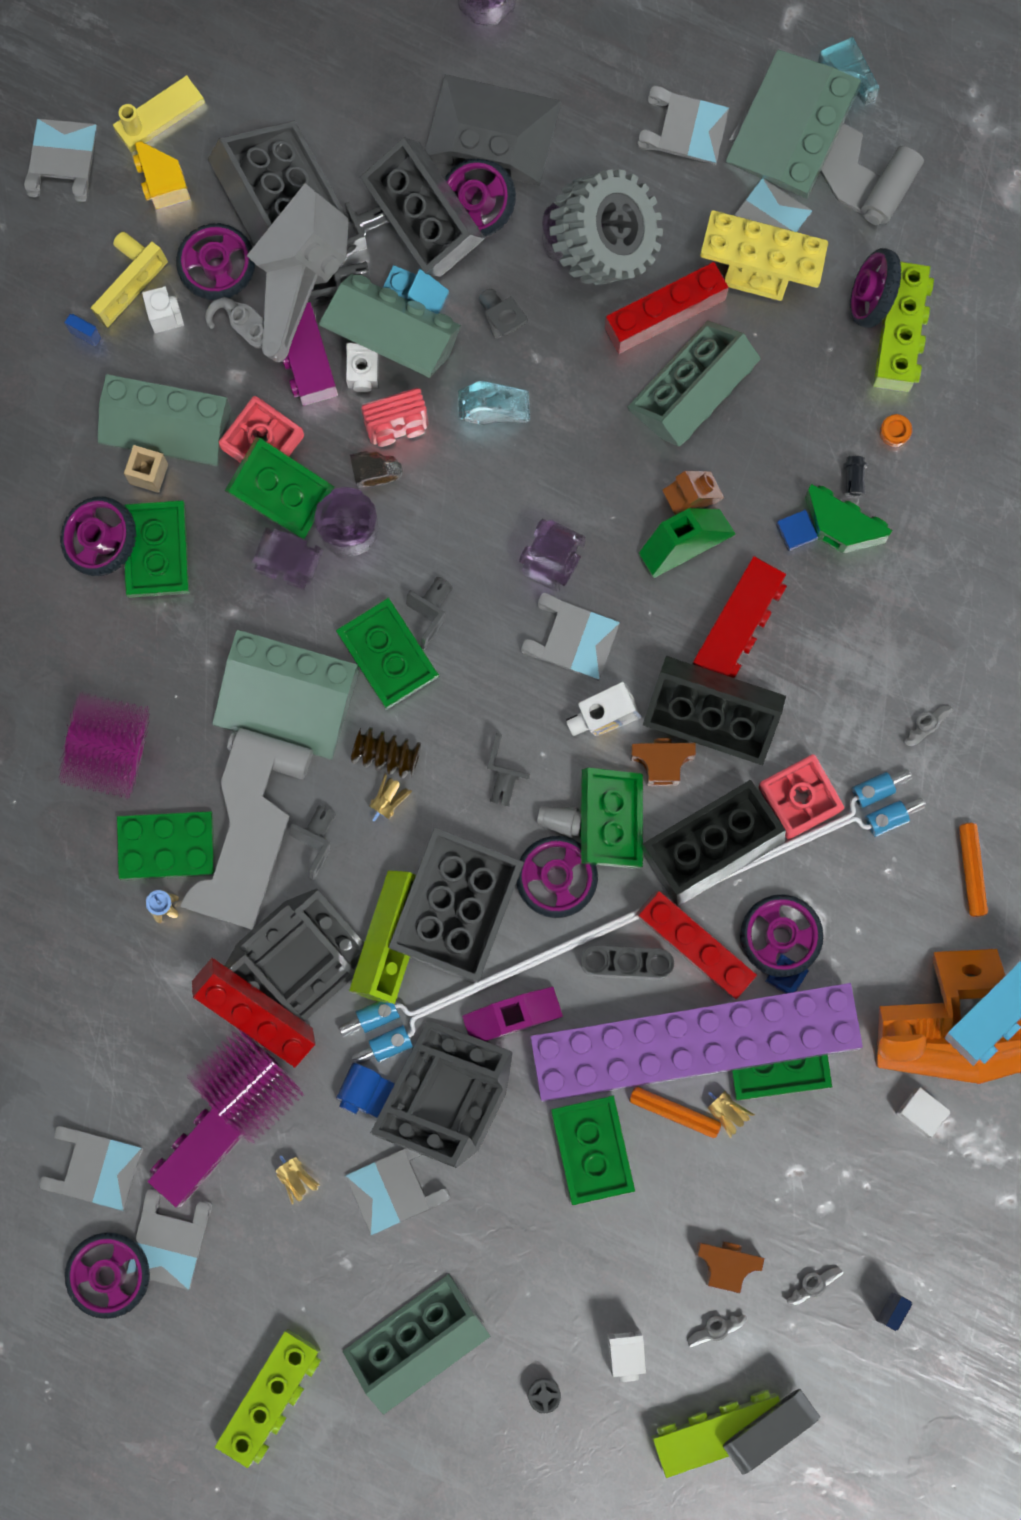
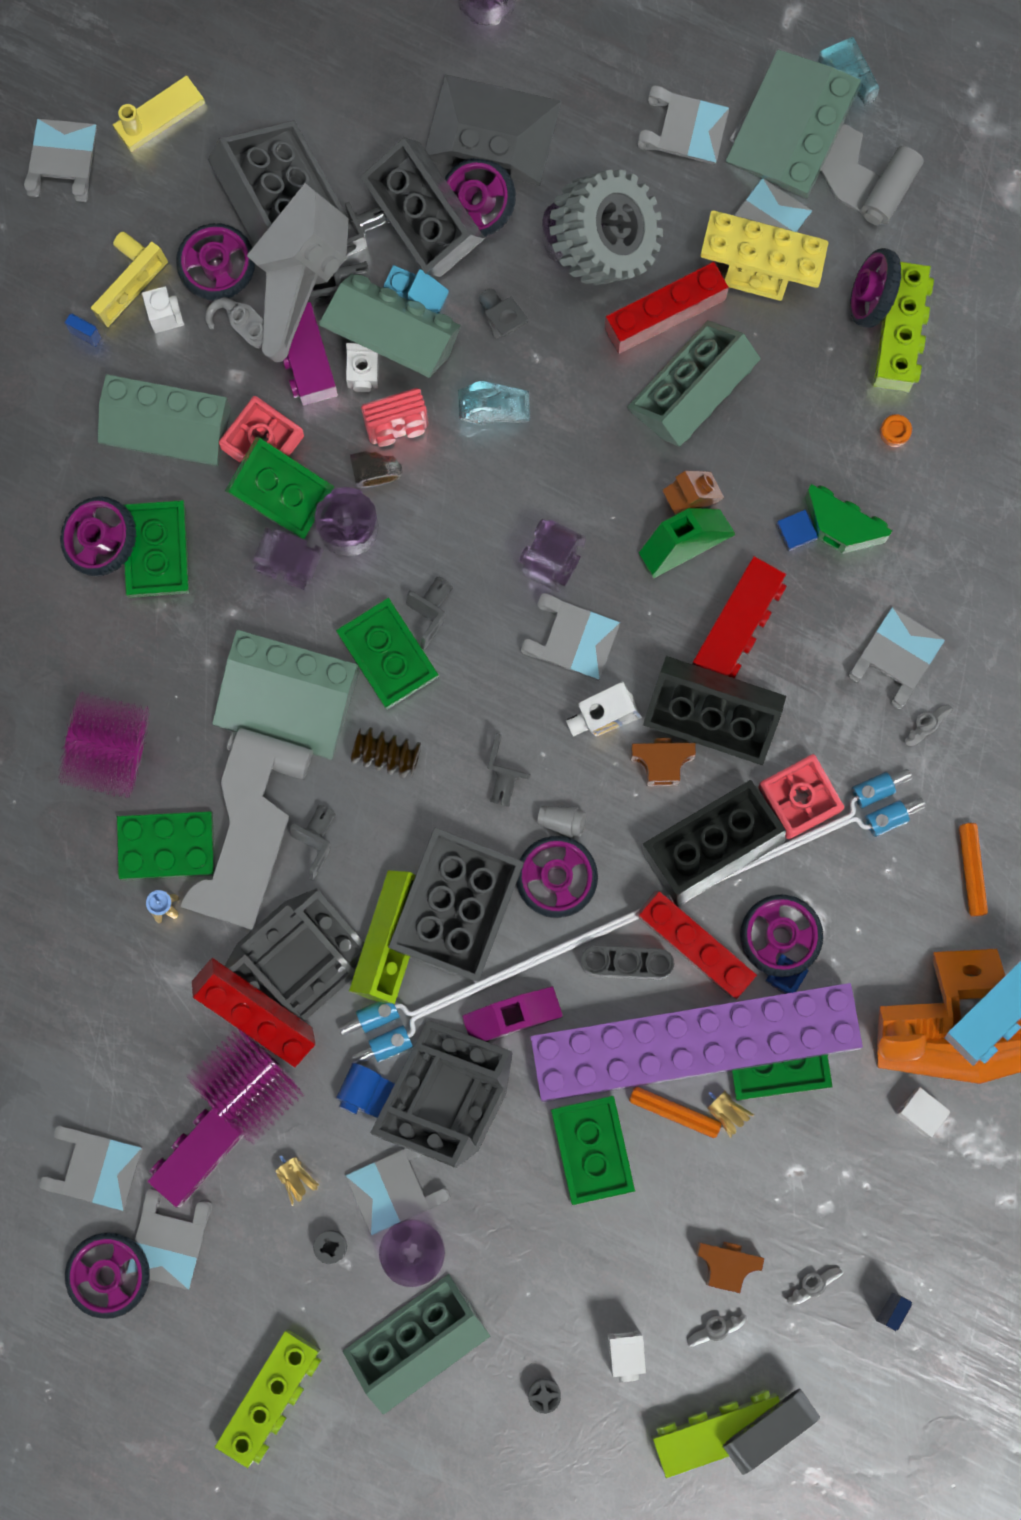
(146, 468): tan brick -> none
(163, 176): yellow slope -> none
(335, 1244): none -> dark grey wheel
(383, 803): pearl gold piece -> none
(397, 1263): none -> clear purple brick
(611, 818): green plate -> none
(855, 475): black pin -> none
(900, 651): none -> light grey flag

